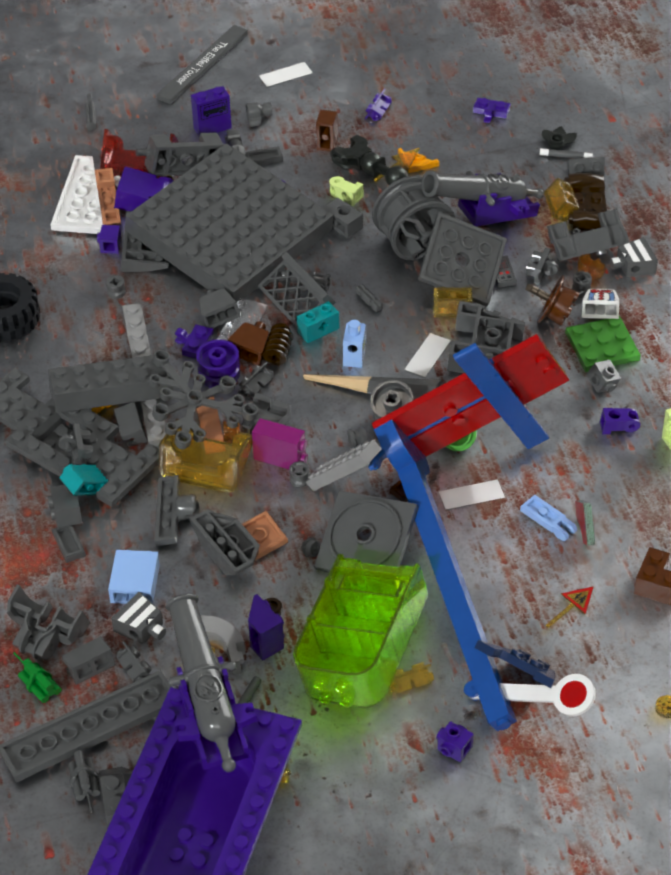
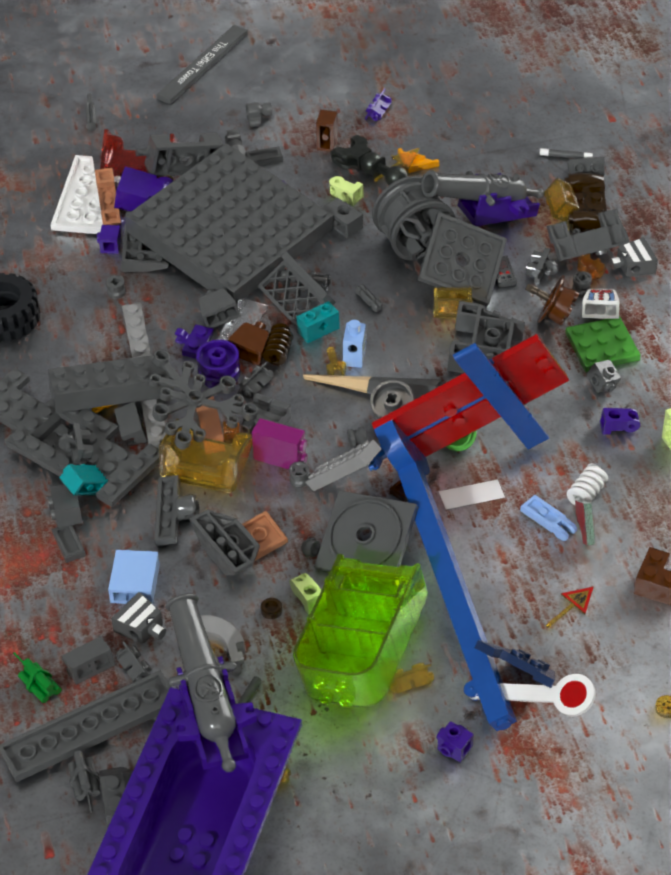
(38, 640): dark grey piece -> none
(211, 111): dark purple brick -> none
(265, 629): dark purple slope -> none
(285, 74): white sticker -> none
(306, 590): none -> yellowish green leg
(334, 363): none -> clear yellow bar
(427, 355): white sticker -> none
(491, 109): dark purple plate -> none
(558, 138): pearl dark grey plate -> none
(588, 484): none -> white piece

